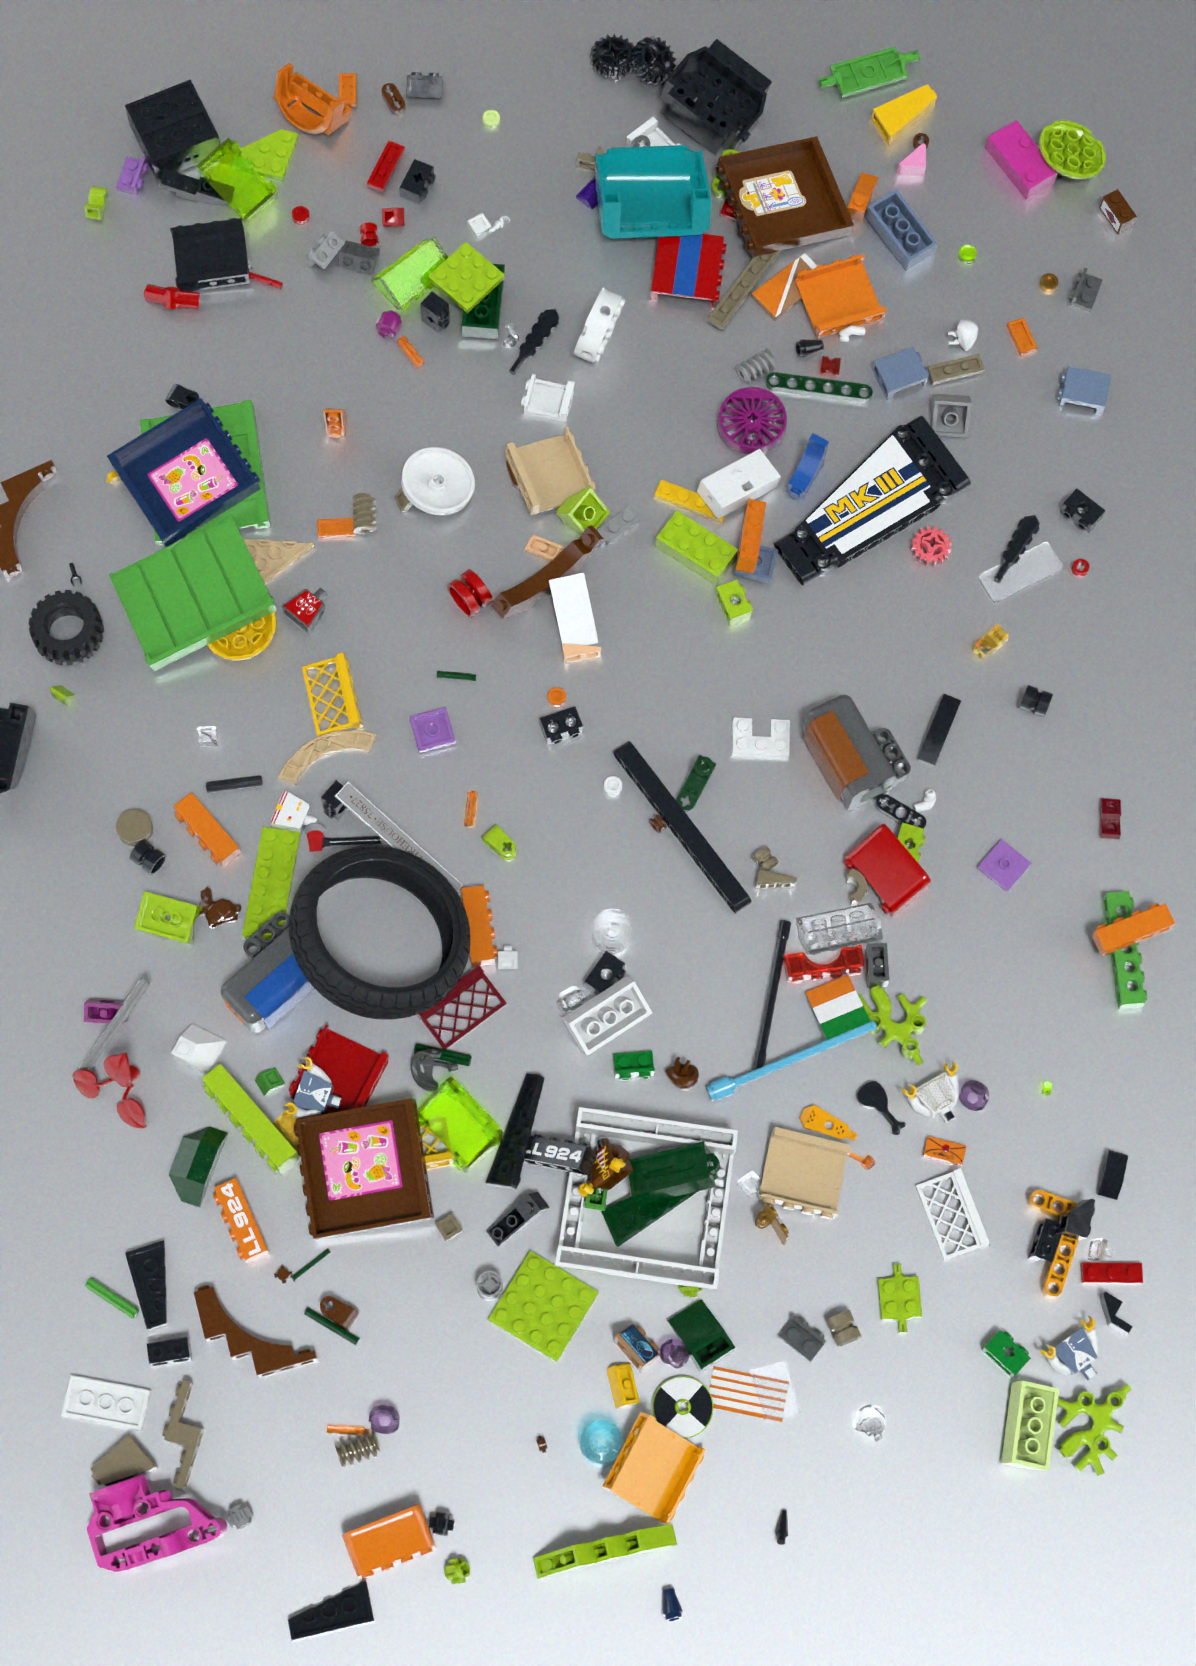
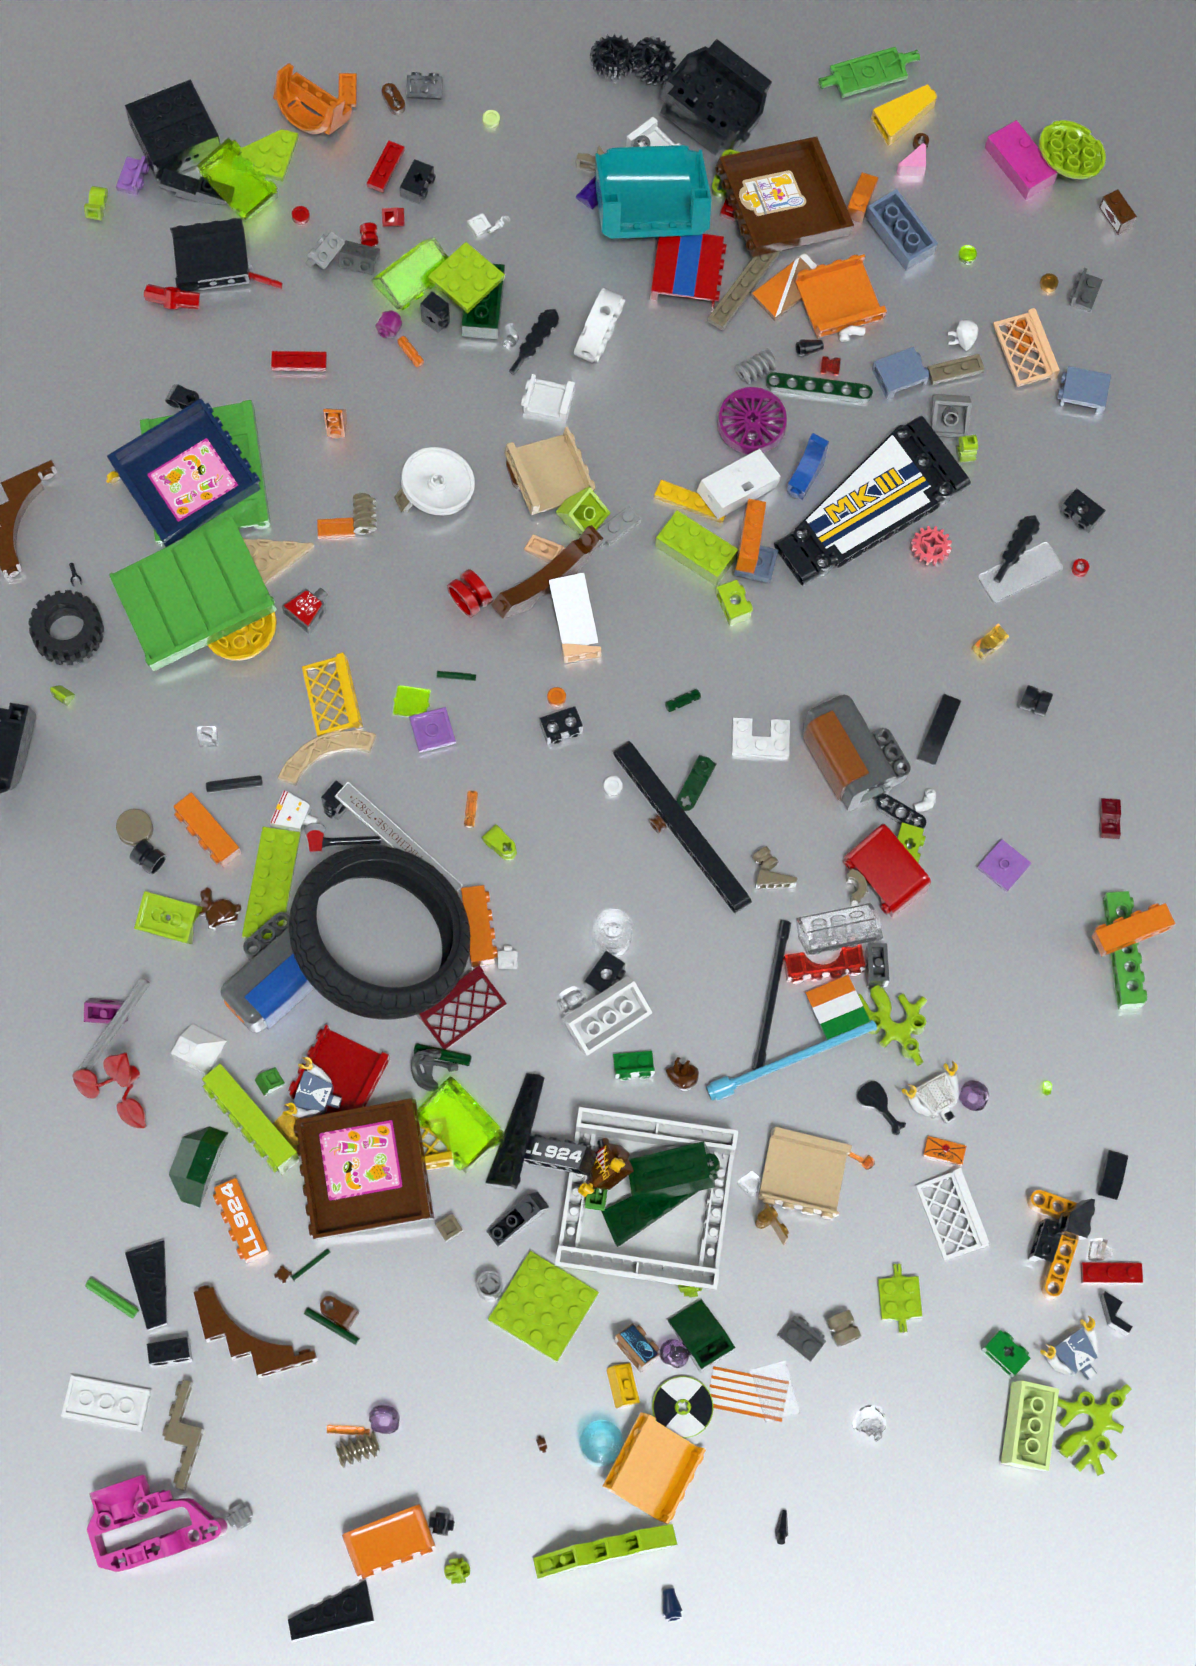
(122, 1463): dark tan slope -> none
(298, 361): none -> red plate
(411, 701): none -> clear neon green piece
(682, 700): none -> dark green axle
(820, 1119): light orange piece -> none
(967, 448): none -> lime leg
(1041, 343): none -> light nougat fence

